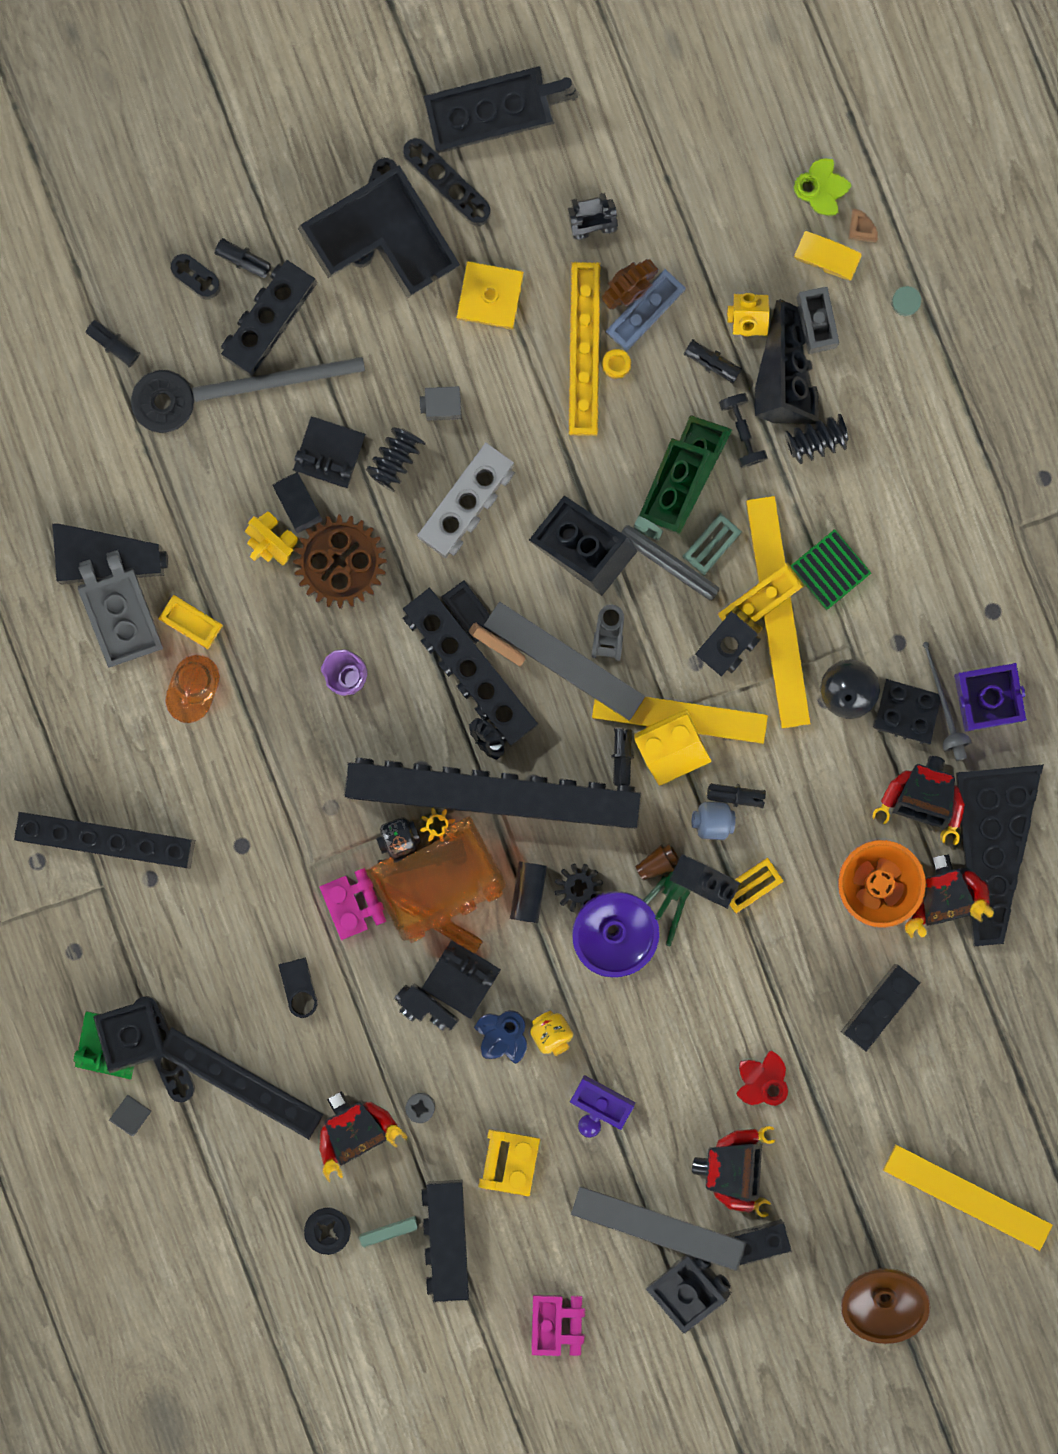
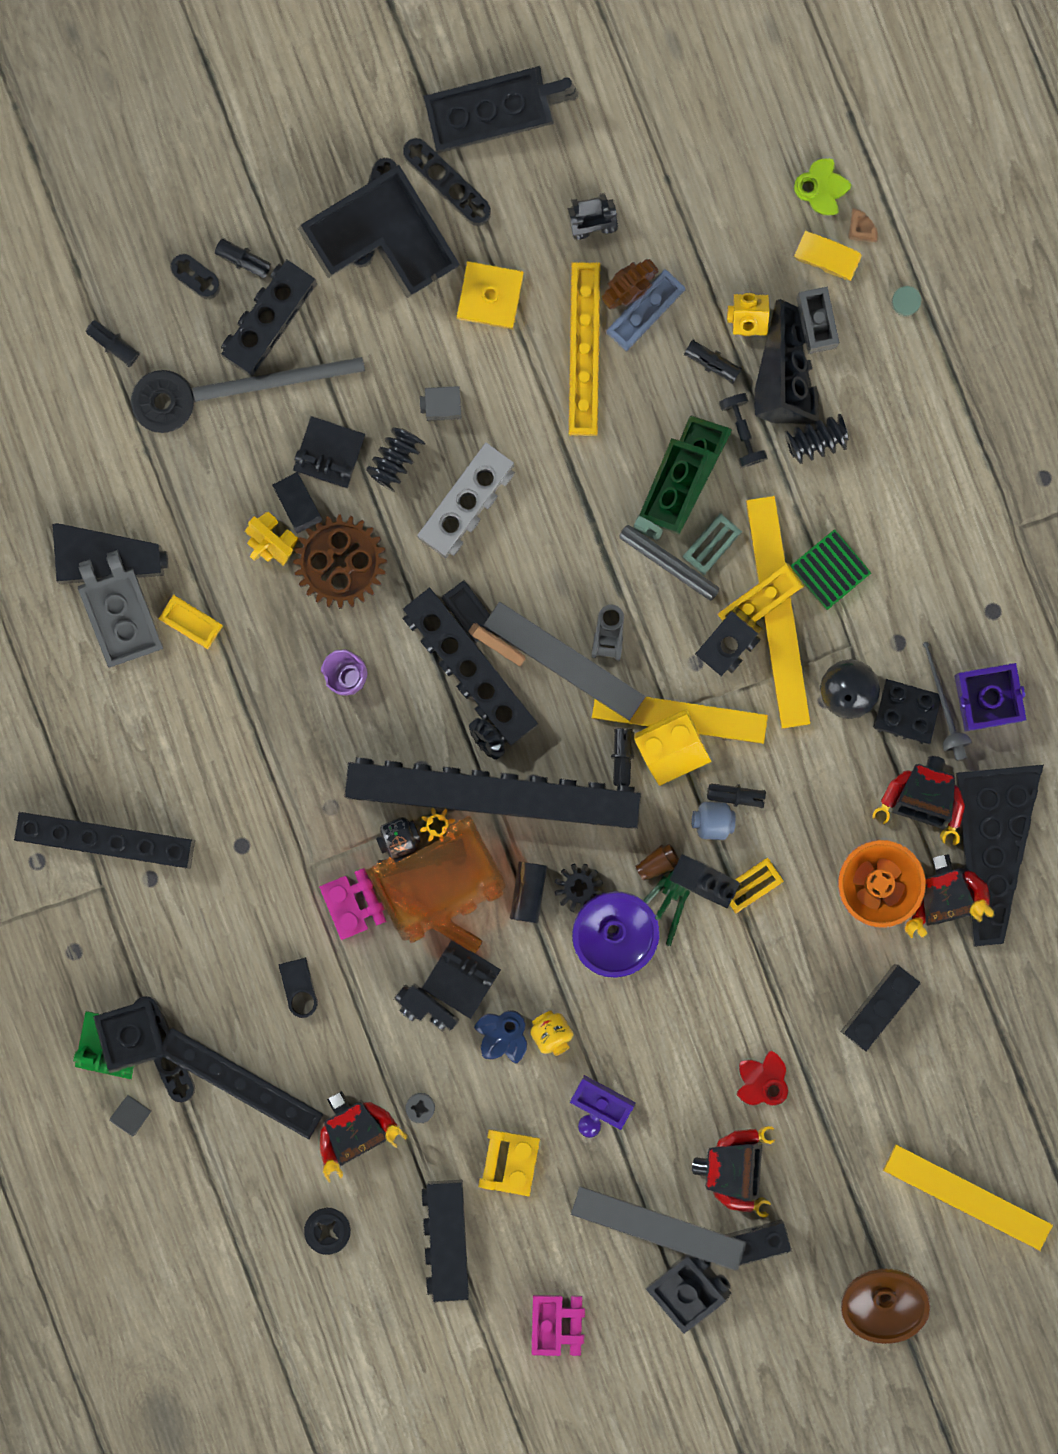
(192, 688): clear orange piece -> none
(388, 1231): sand green tile -> none
(583, 545): black slope -> none
(616, 363): yellow tile -> none

